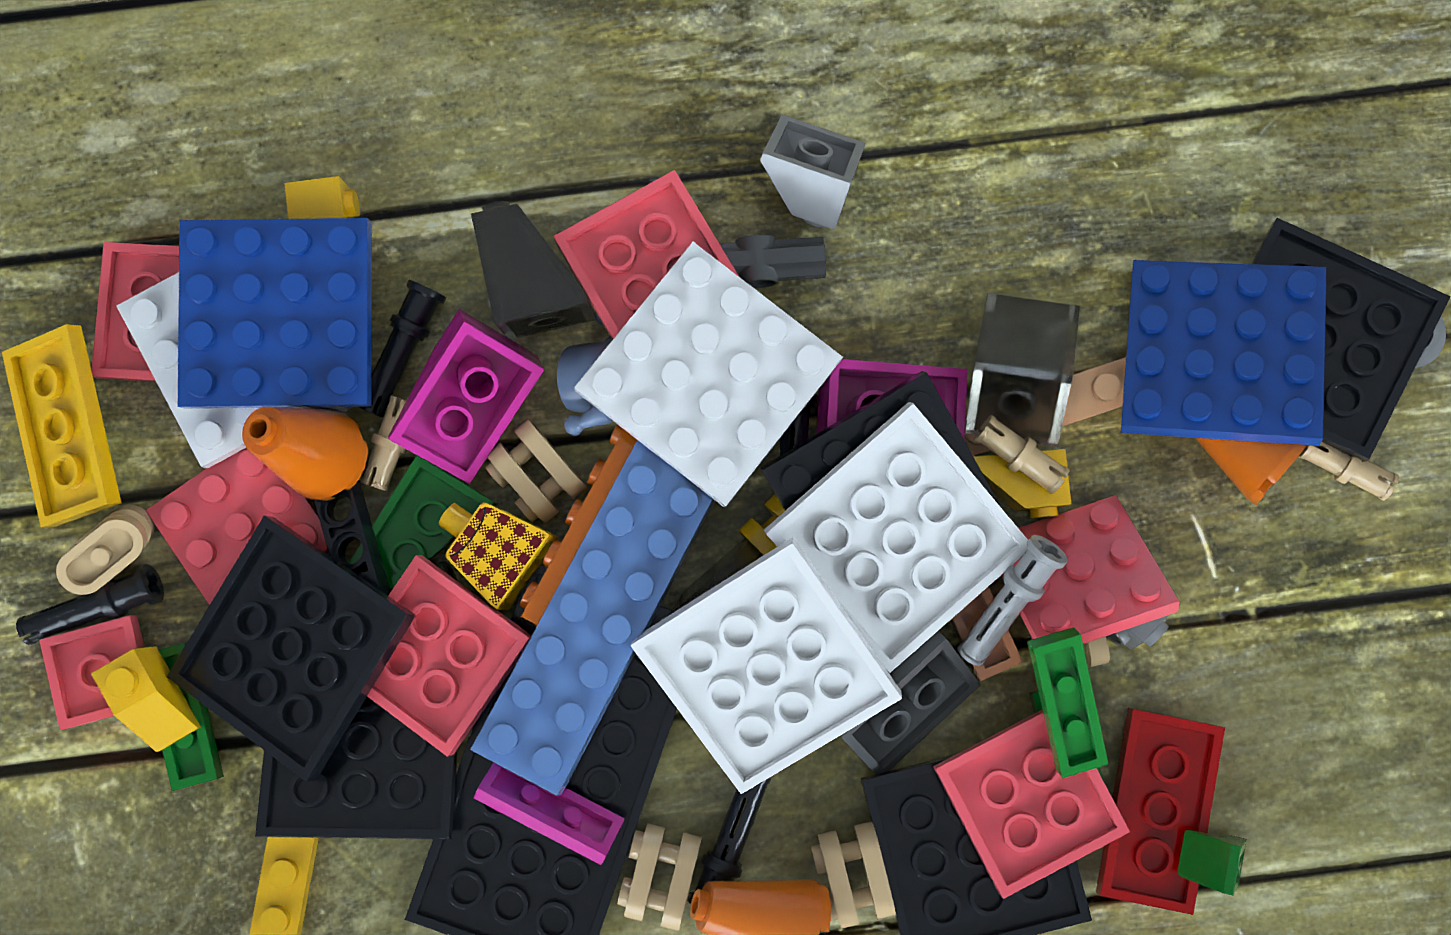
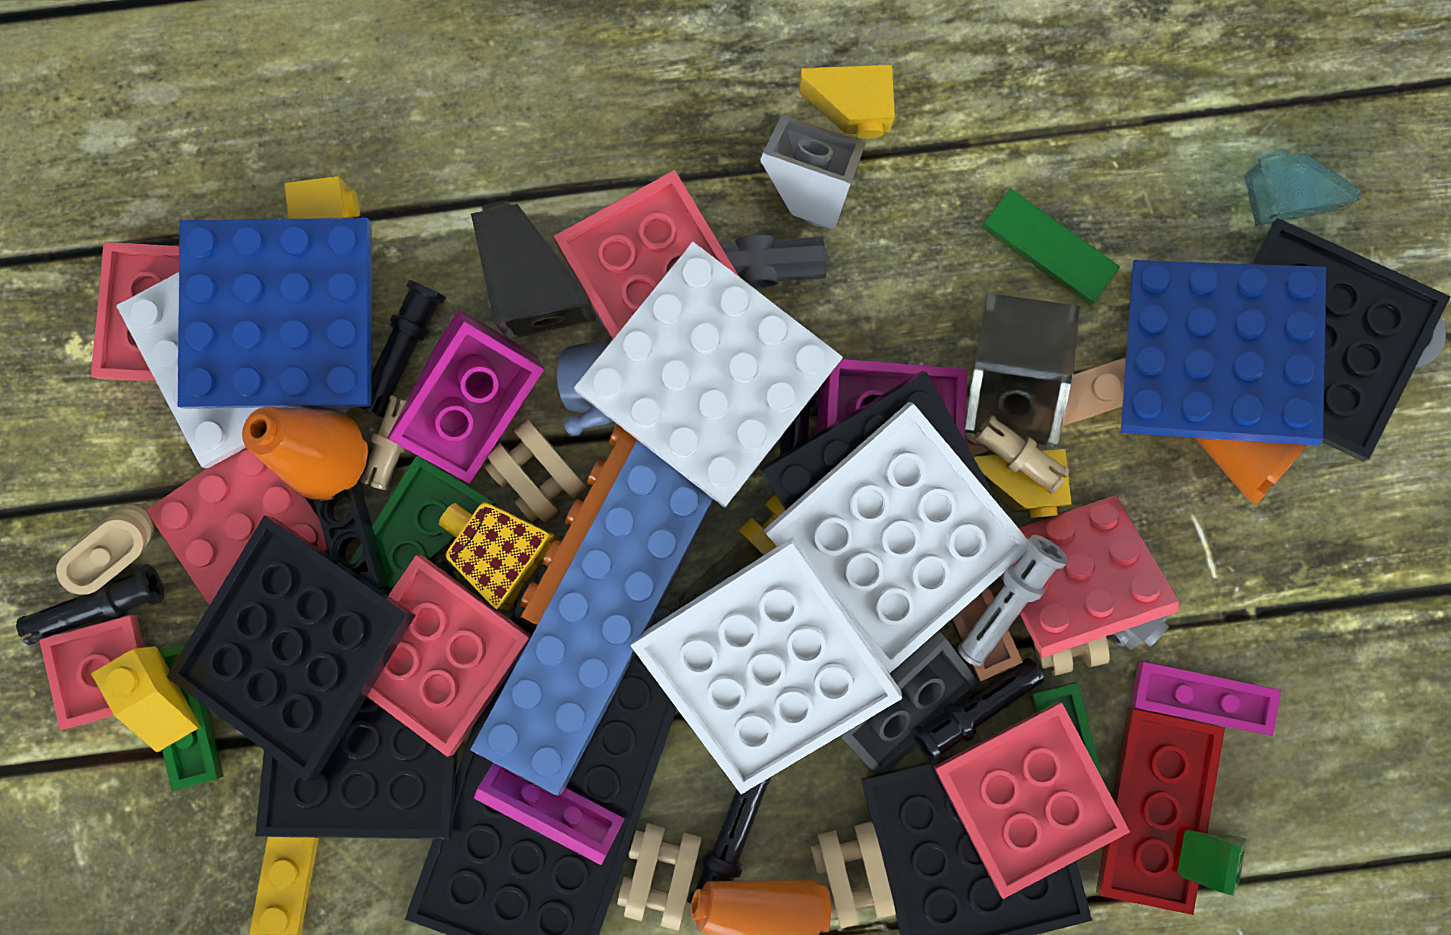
(61, 426): yellow plate -> none
(852, 97): none -> yellow slope
(960, 720): none -> black pin
(1050, 247): none -> green tile
(1068, 702): green plate -> none
(1205, 698): none -> dark pink plate
(1295, 188): none -> clear light blue slope
(1352, 469): tan pin -> none

